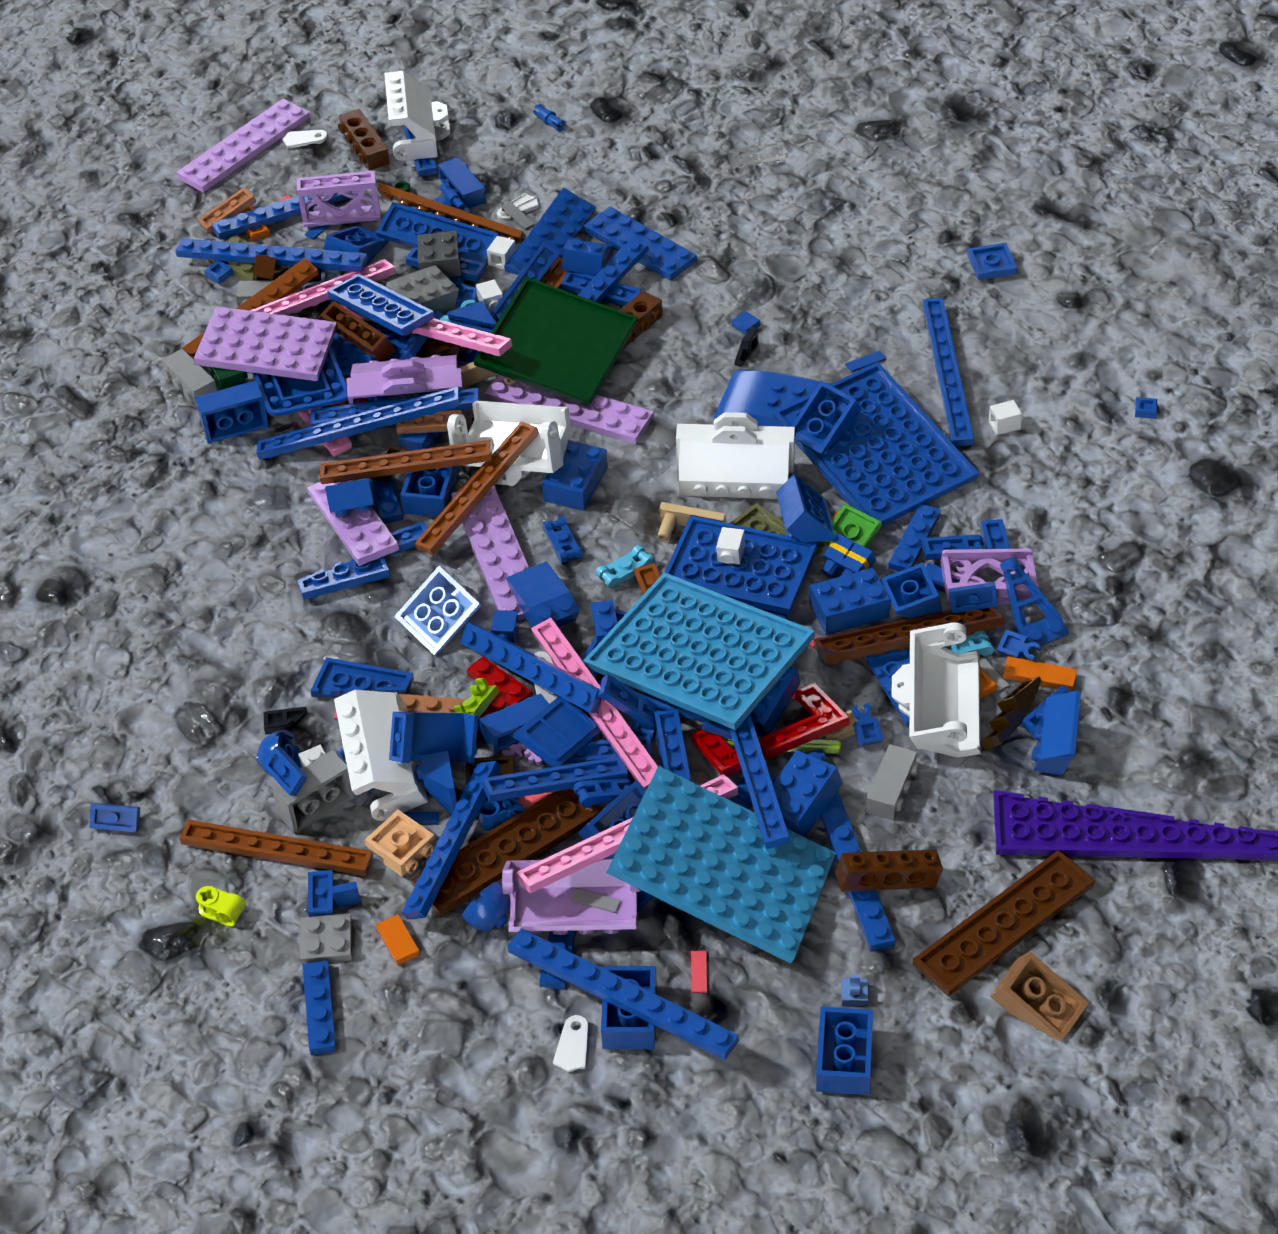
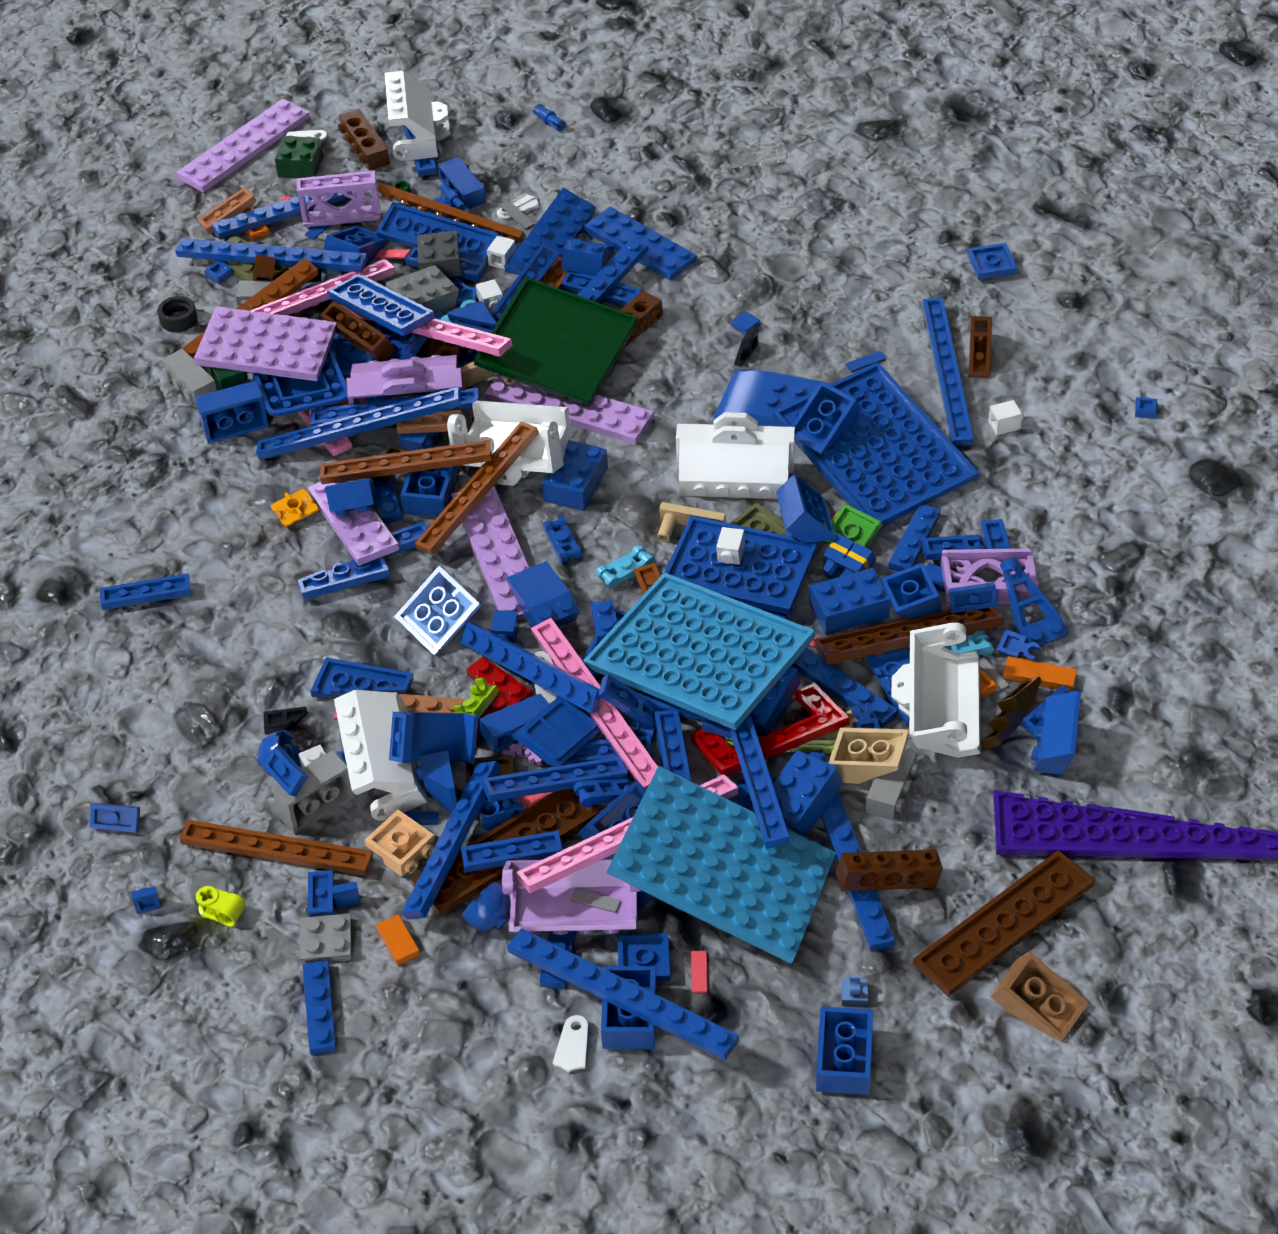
(145, 591): none -> blue plate
(146, 899): none -> blue plate
(175, 304): none -> black tyre
(294, 507): none -> light orange piece
(298, 157): none -> dark green brick
(392, 253): none -> coral window
(521, 848): none -> blue plate
(646, 951): none -> blue plate
(843, 687): none -> blue plate
(868, 753): none -> tan slope
(980, 346): none -> reddish brown slope

